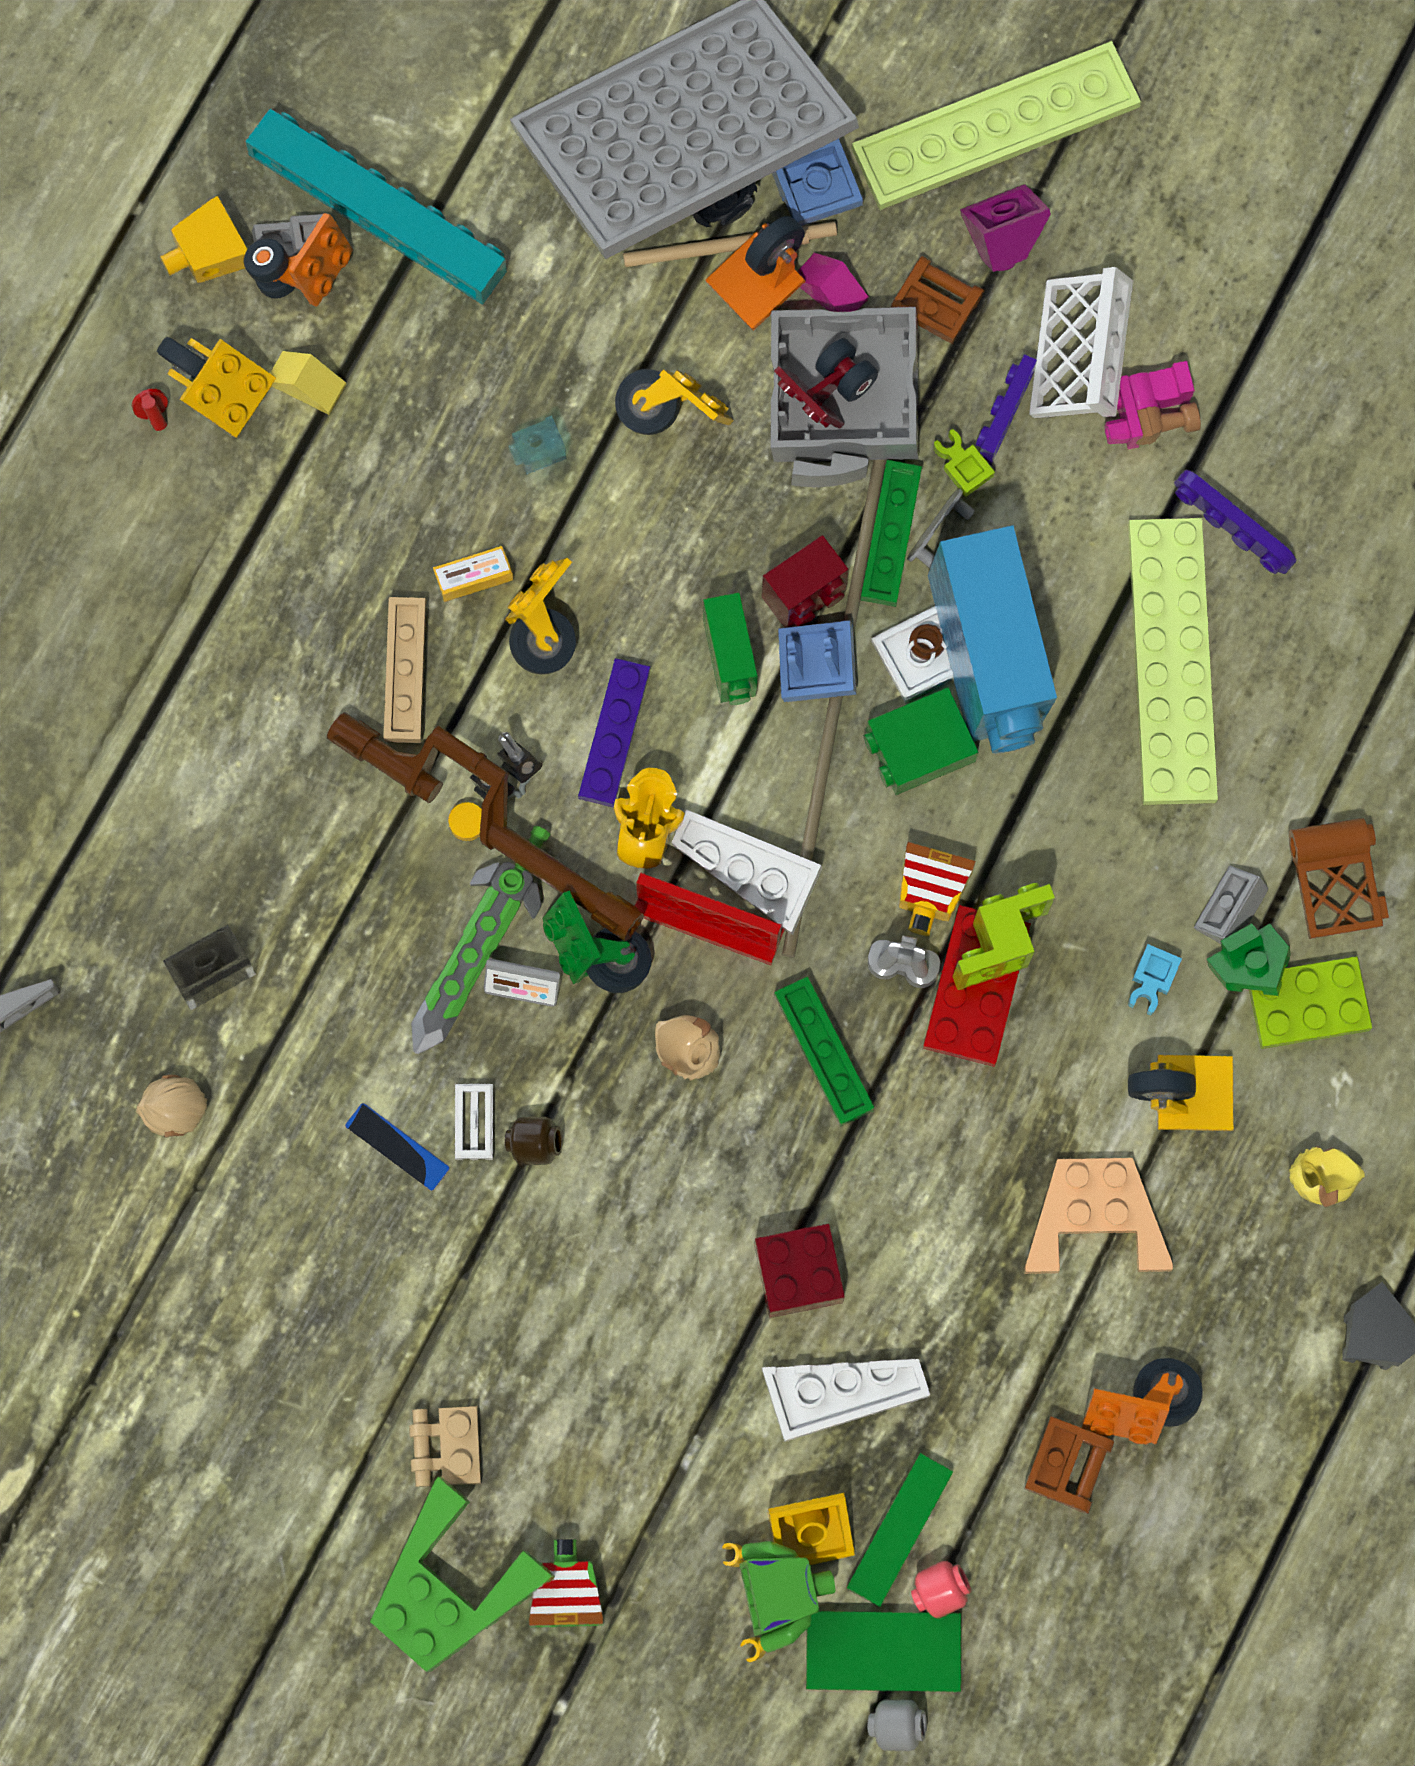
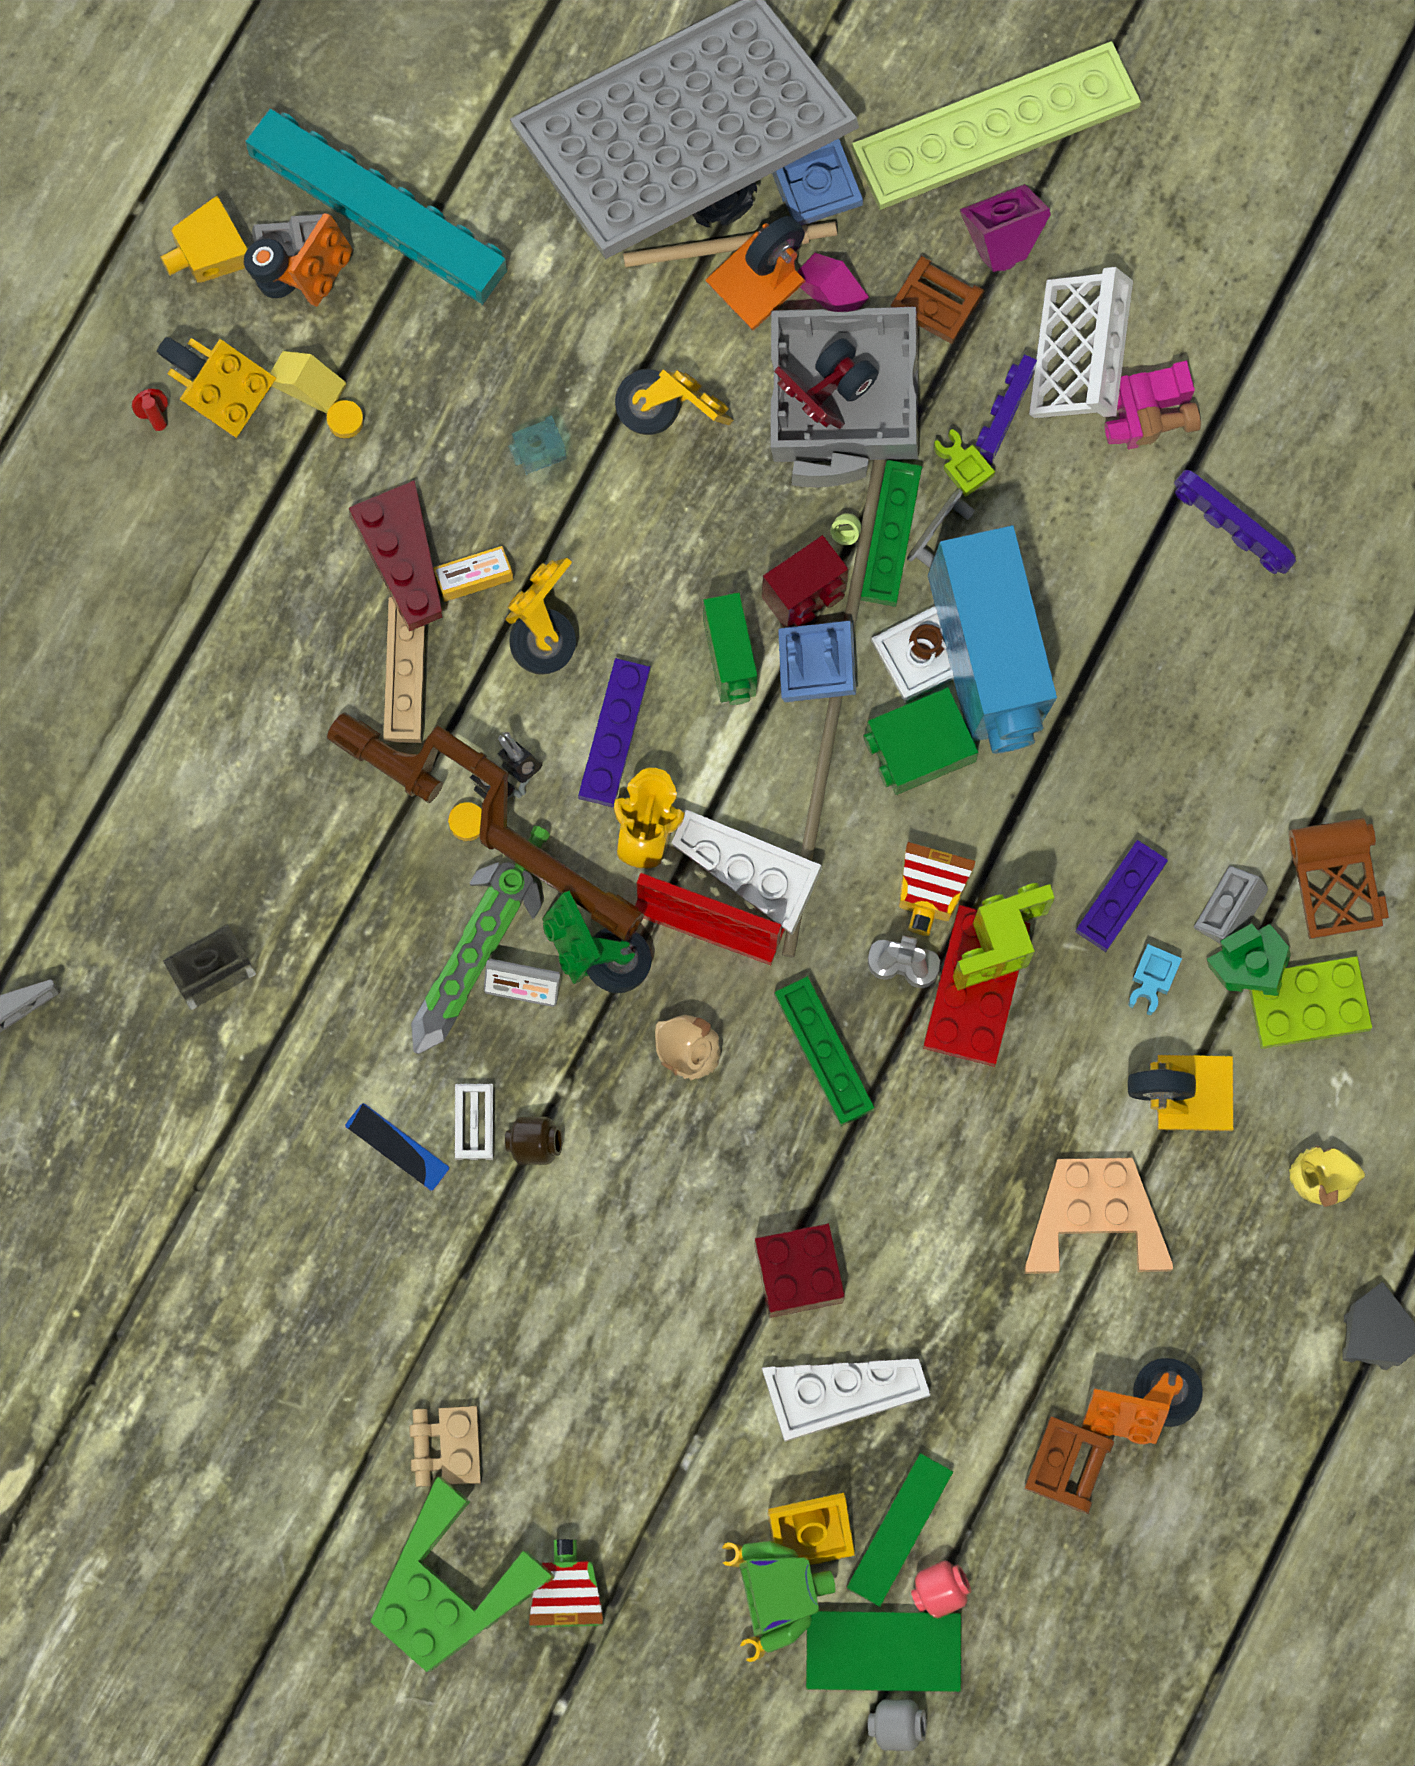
(172, 1106): tan hair -> none
(345, 419): none -> yellow tile
(399, 548): none -> dark red wing
(848, 533): none -> yellowish green hinge
(1121, 896): none -> dark purple plate
(1172, 661): yellowish green plate -> none

